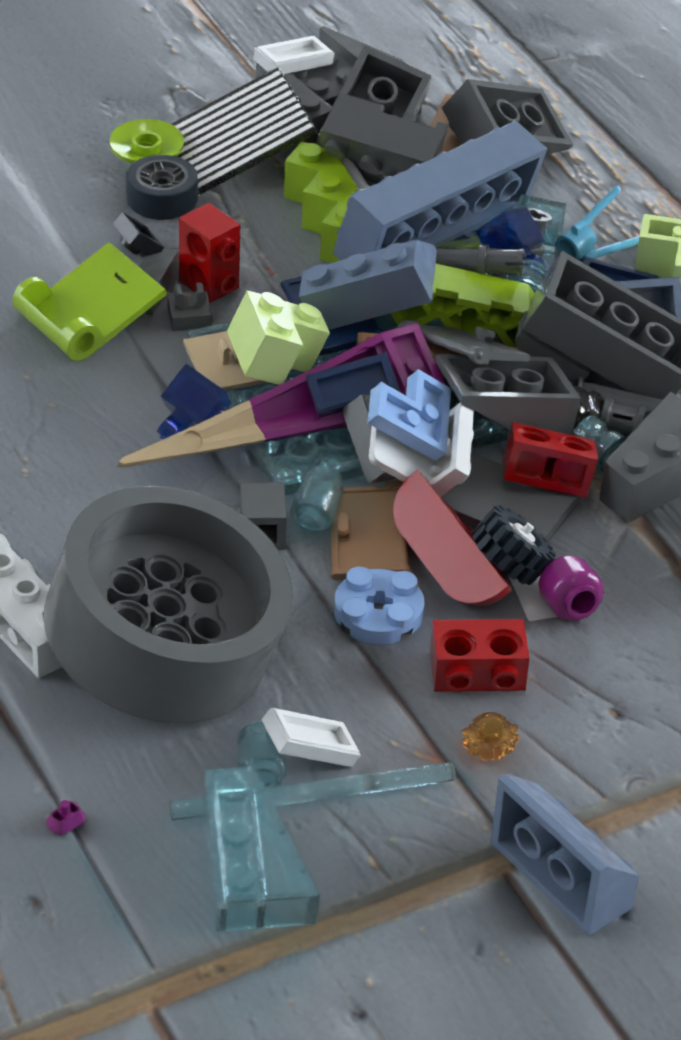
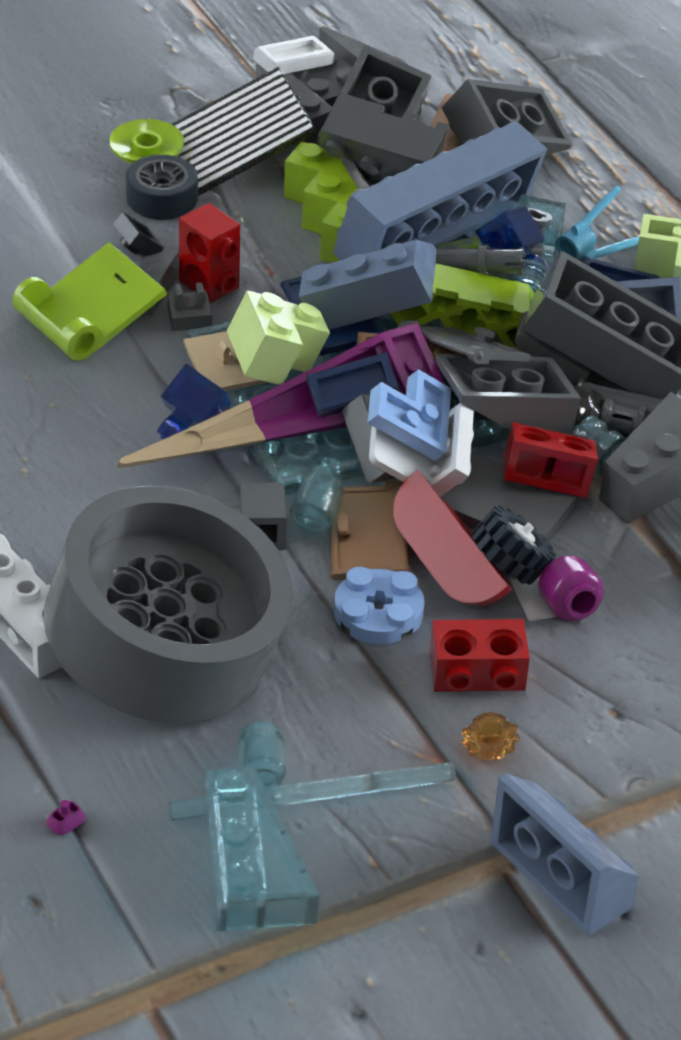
(311, 737): white tile -> none

